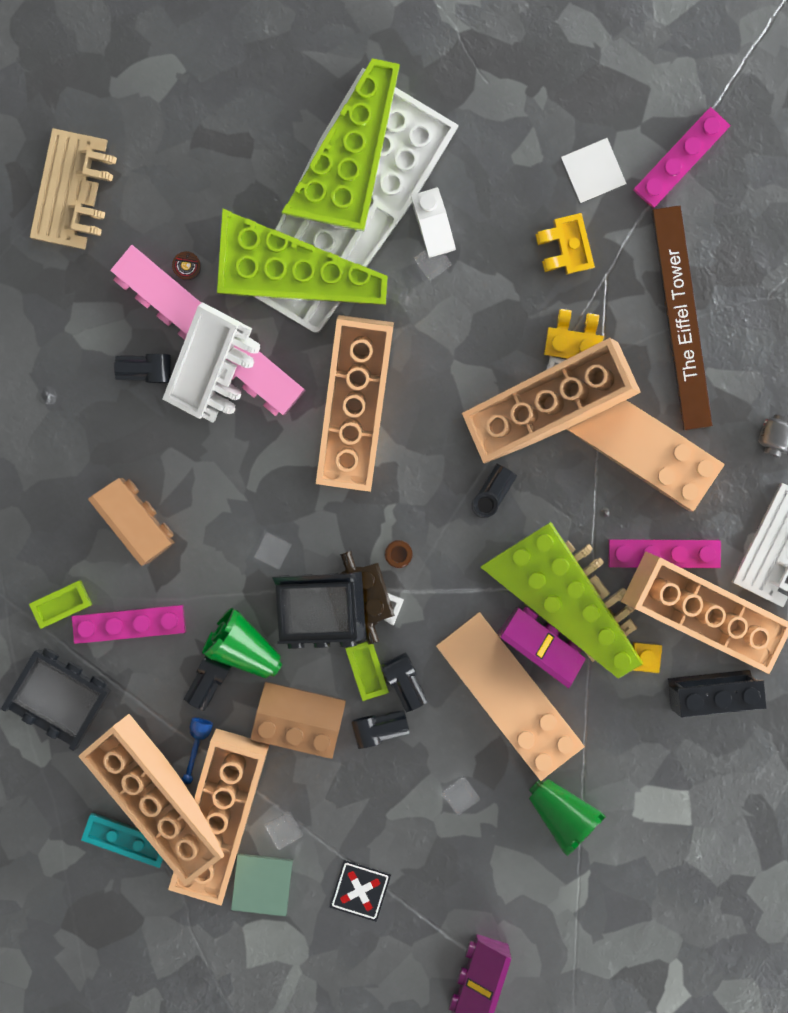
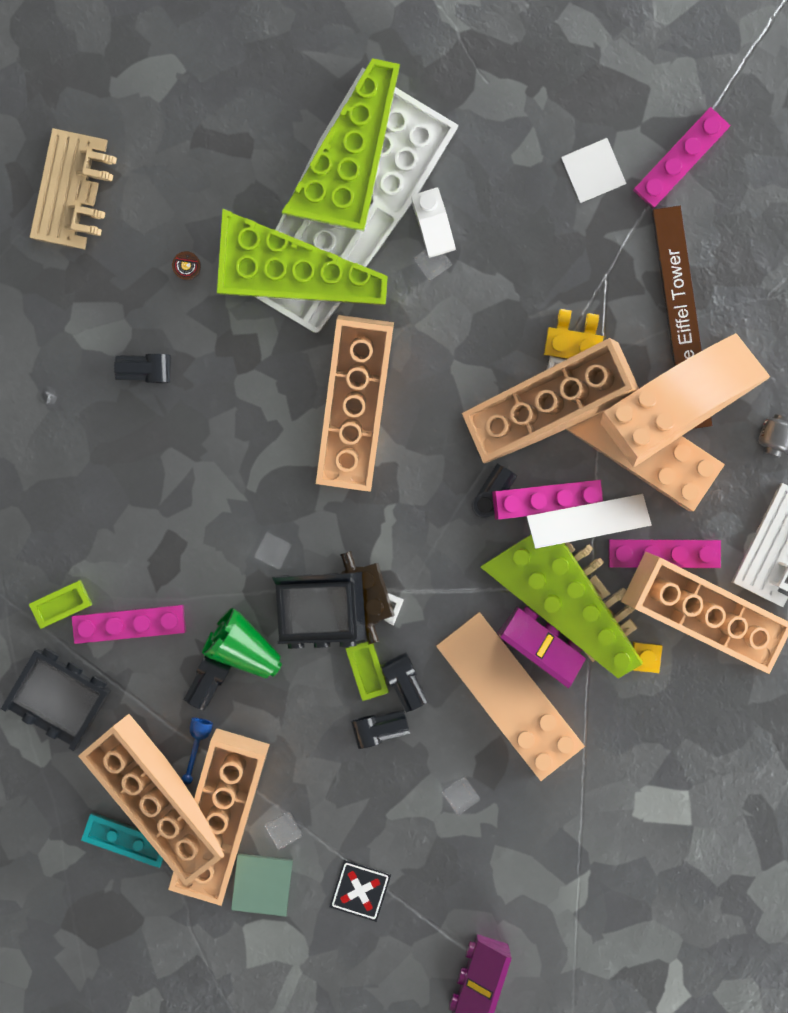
(132, 520): slope -> none
(179, 307): bright pink brick -> none
(204, 367): white hinge -> none
(298, 720): medium nougat slope -> none
(398, 554): reddish brown tile -> none
(545, 499): none -> dark pink plate
(564, 814): green cone -> none
(572, 243): yellow plate -> none
(589, 521): none -> white sticker
(682, 398): none -> light nougat slope
(716, 693): black window -> none

